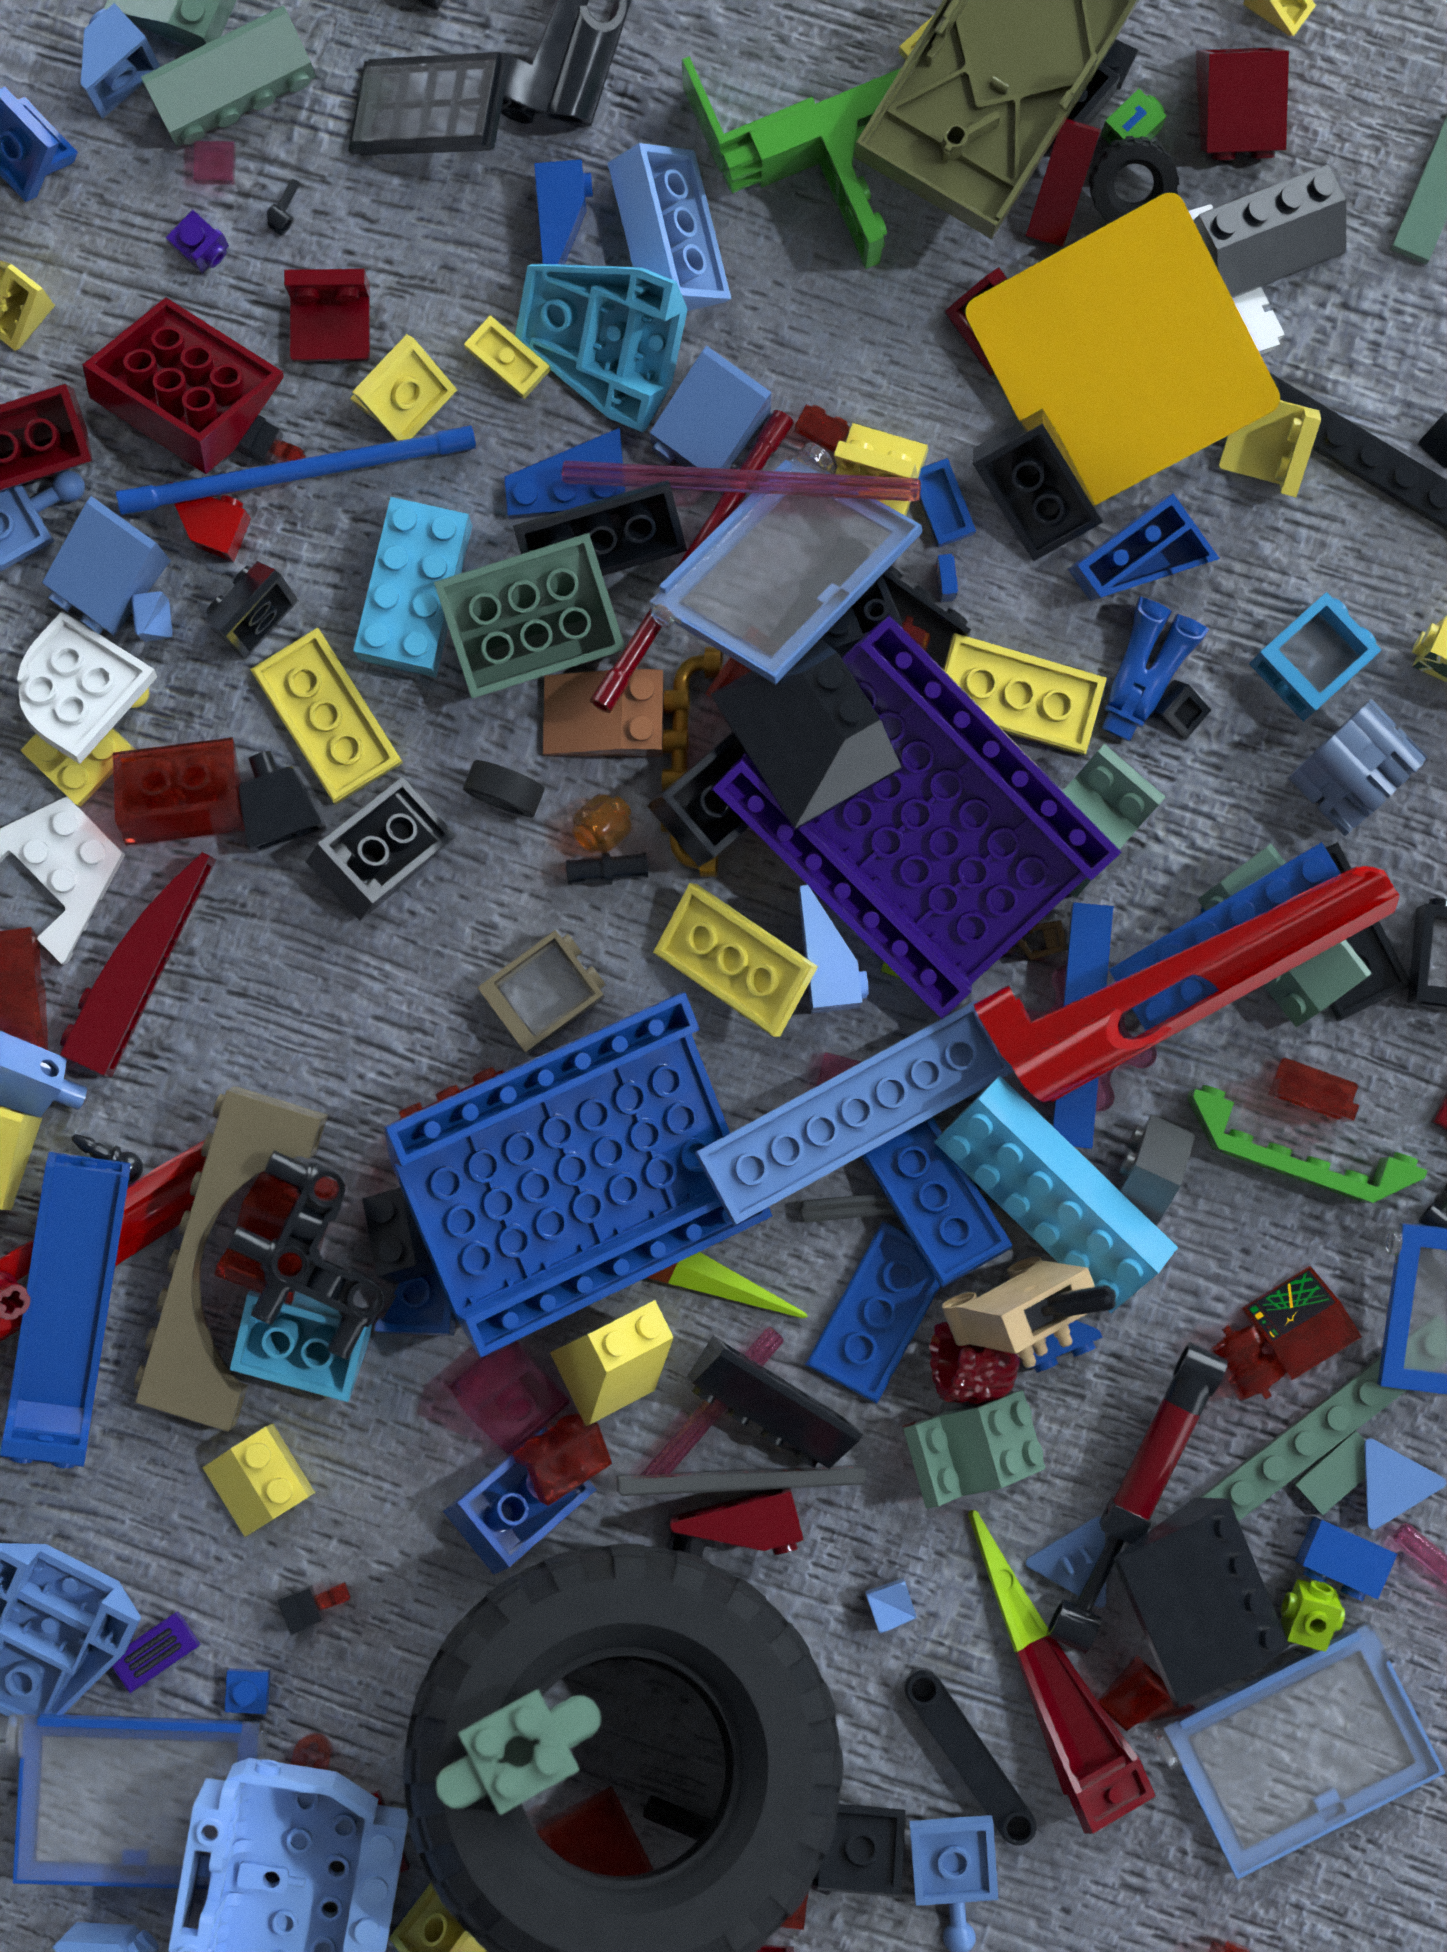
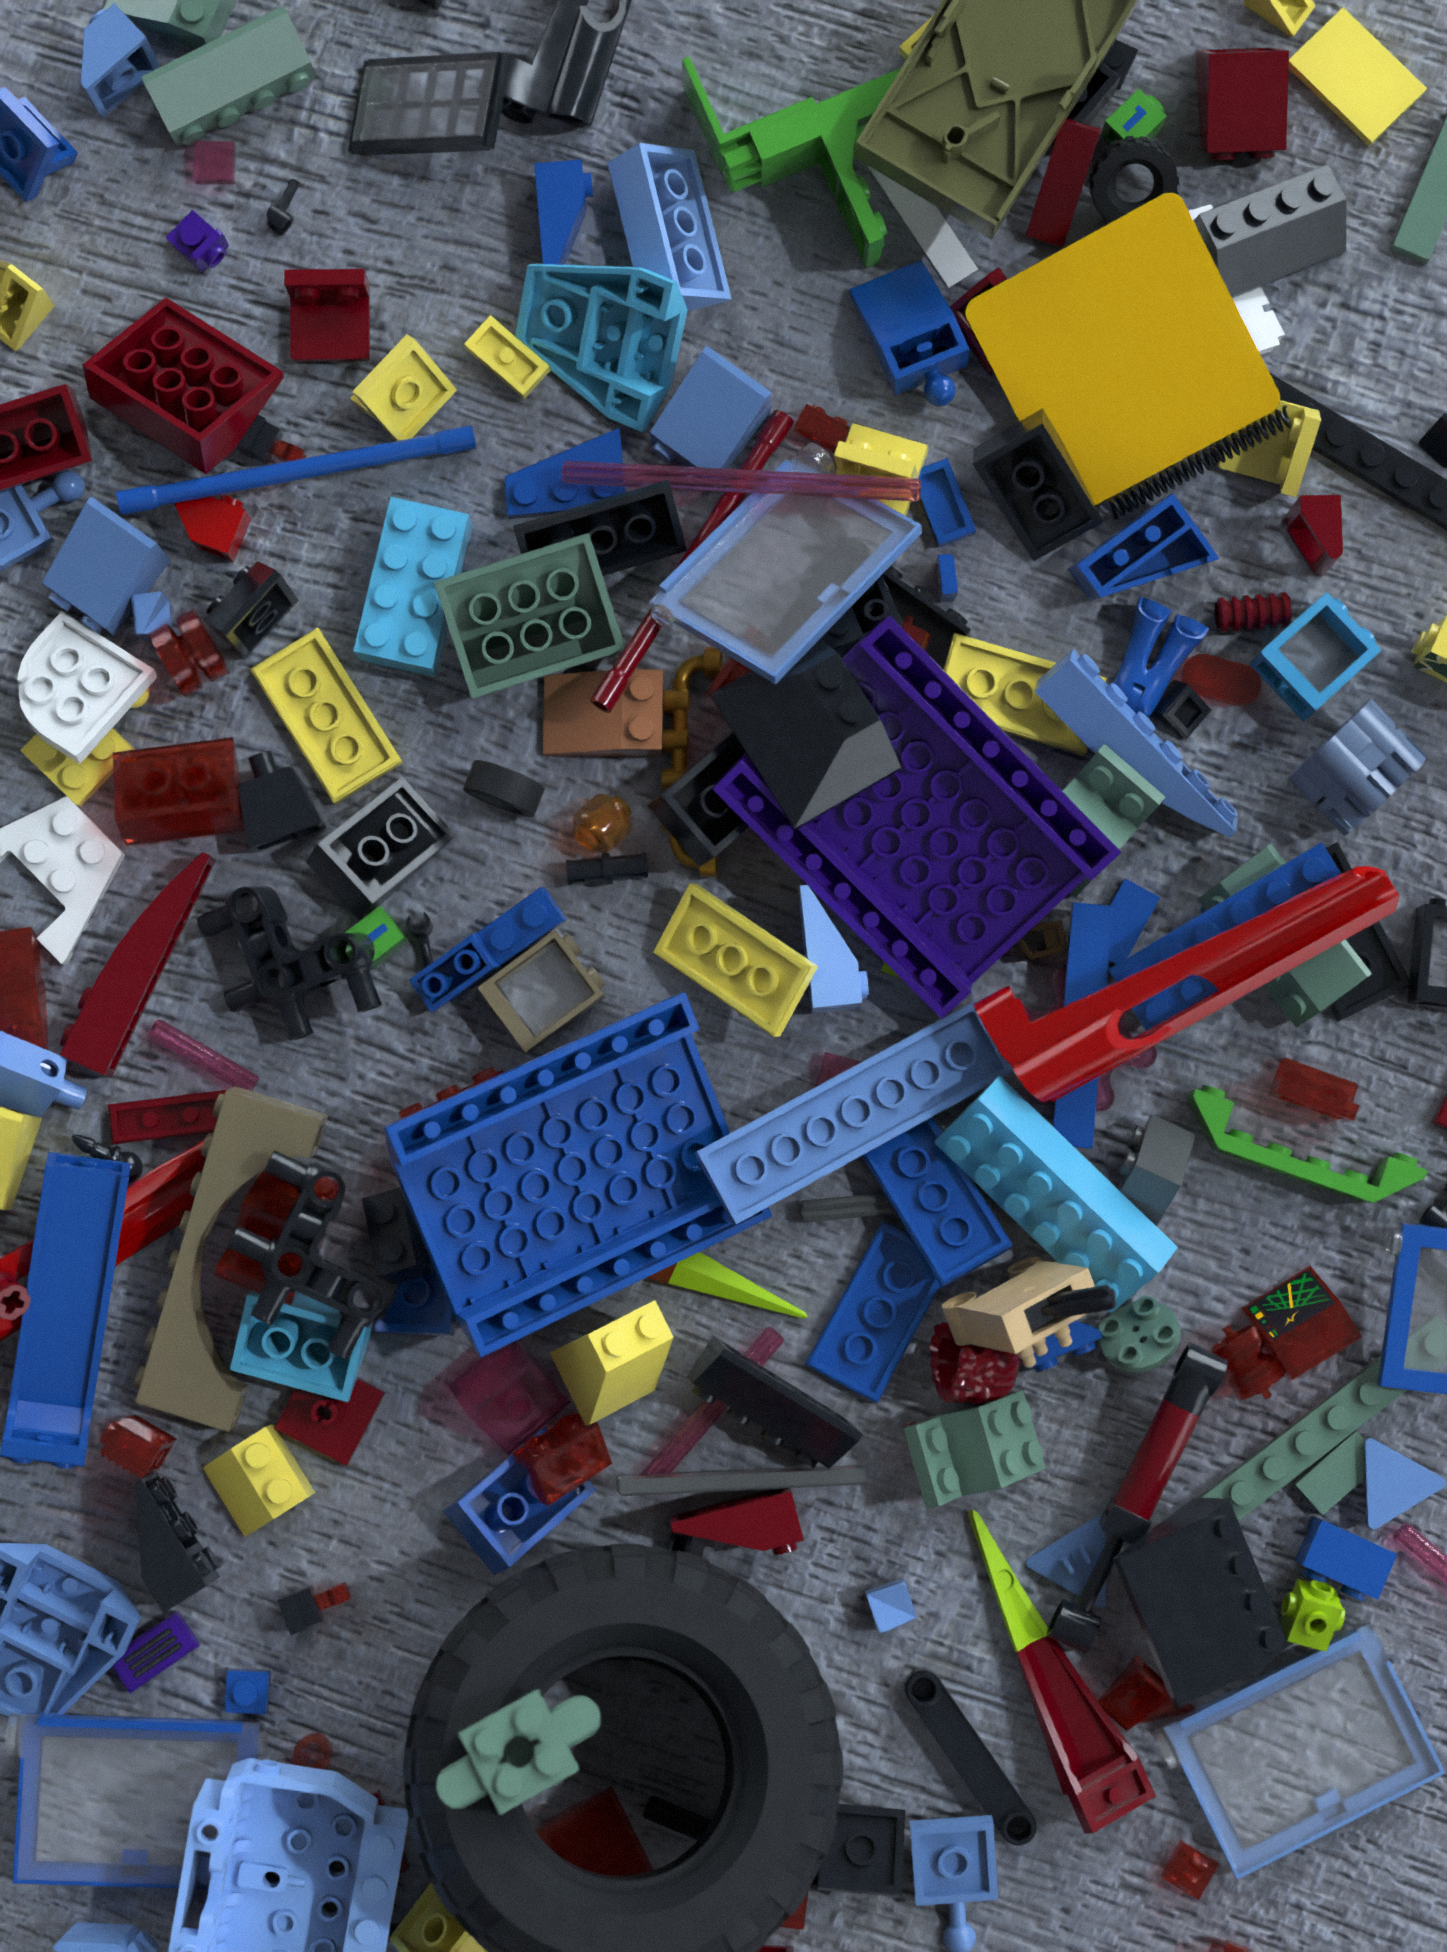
(136, 1445): none -> clear red brick
(163, 1117): none -> dark red tile
(170, 1553): none -> black slope
(189, 653): none -> clear red wheel
(202, 1056): none -> clear pink axle
(271, 951): none -> black pin
(329, 1423): none -> dark red tile
(383, 933): none -> bright green brick
(422, 938): none -> black hand
(488, 950): none -> blue slope
(907, 327): none -> blue slope
(930, 231): none -> white sticker
(1102, 717): none -> medium blue slope
(1130, 914): none -> blue tile
(1154, 1324): none -> sand green plate
(1189, 1869): none -> clear red tile
(1198, 465): none -> black piece
(1221, 679): none -> clear red tile
(1253, 612): none -> dark red piece
(1316, 530): none -> dark red tile
(1356, 76): none -> light yellow tile

